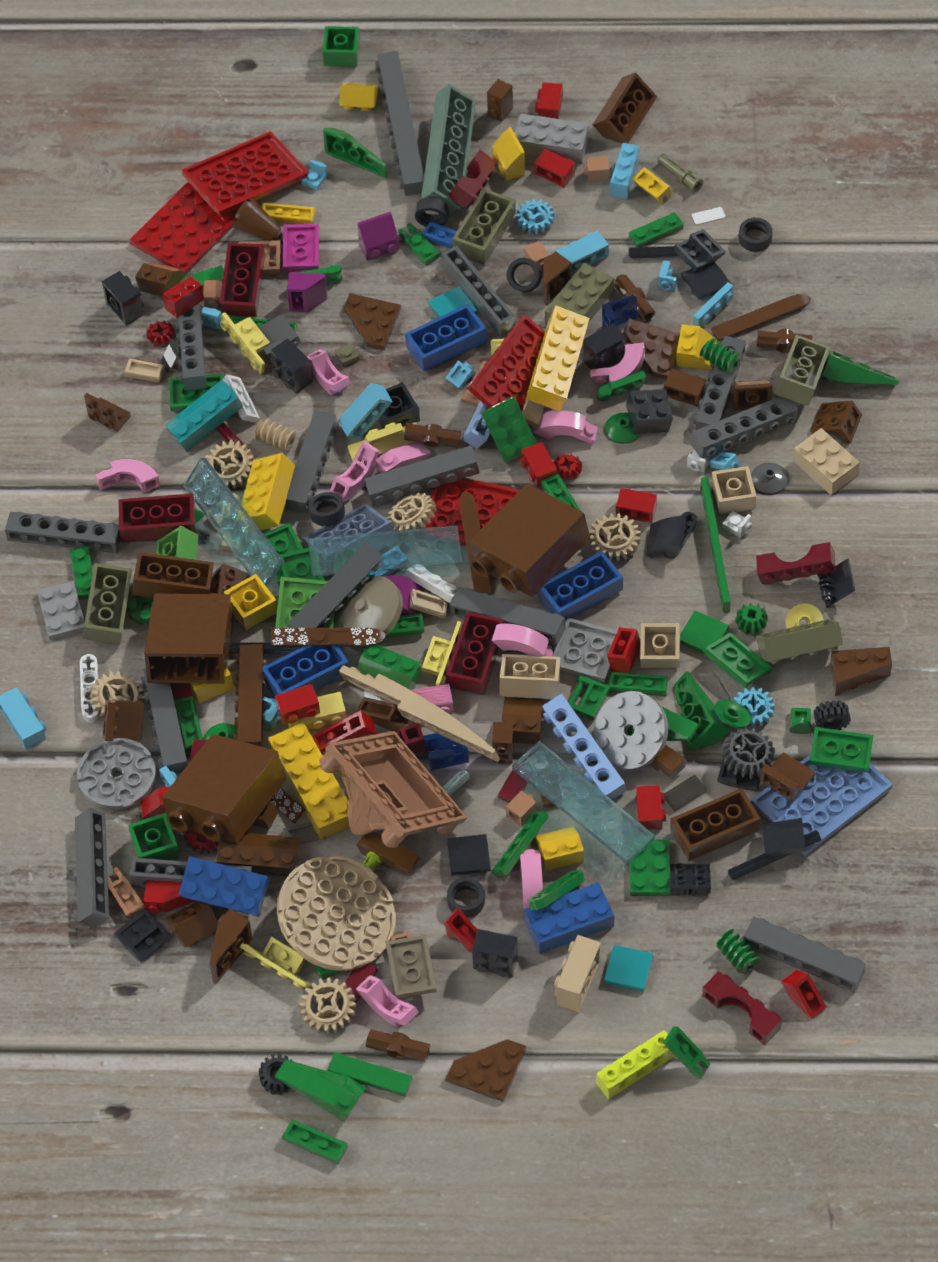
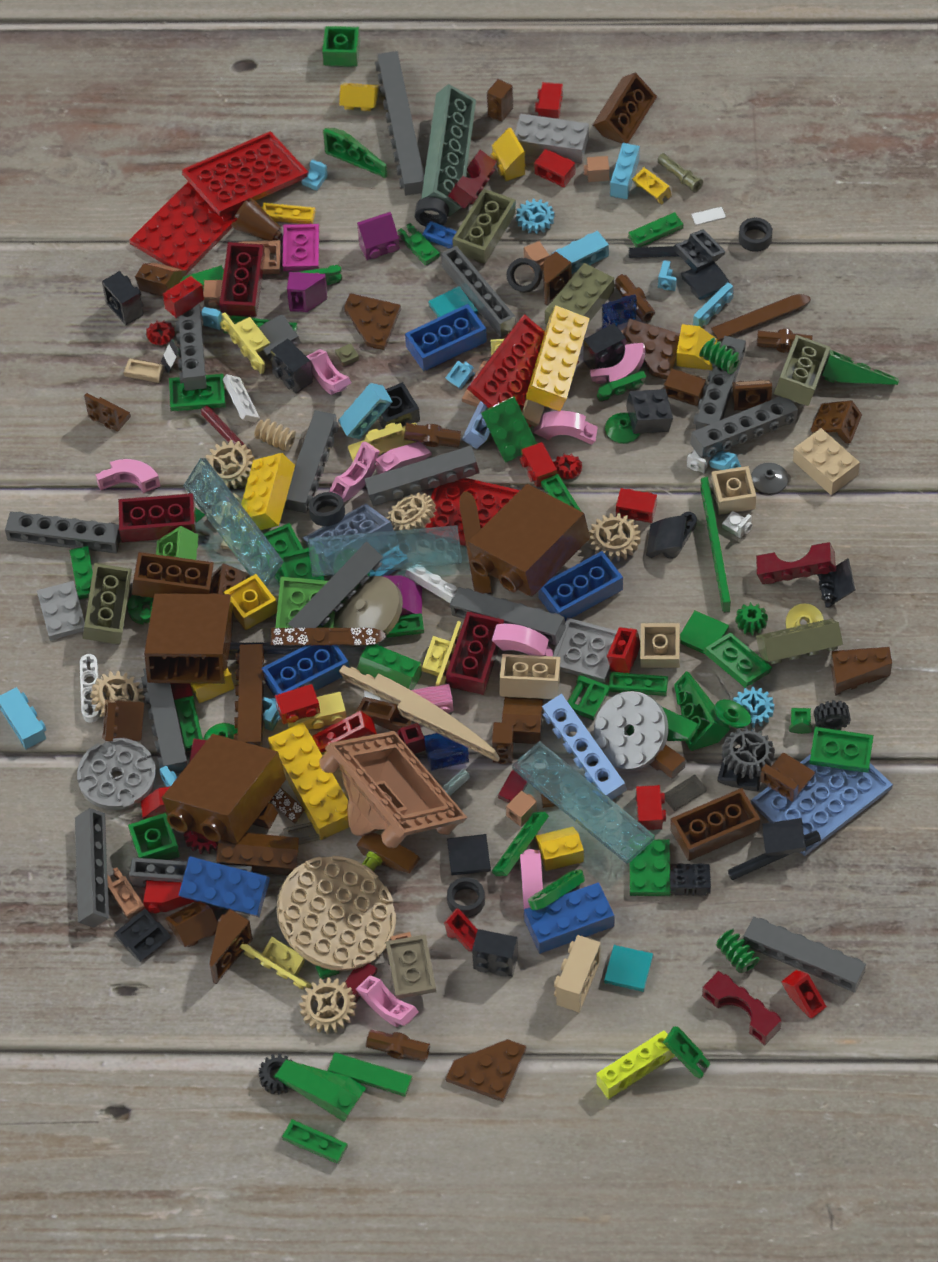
(204, 415): teal slope -> none
(428, 603): tan tile -> none

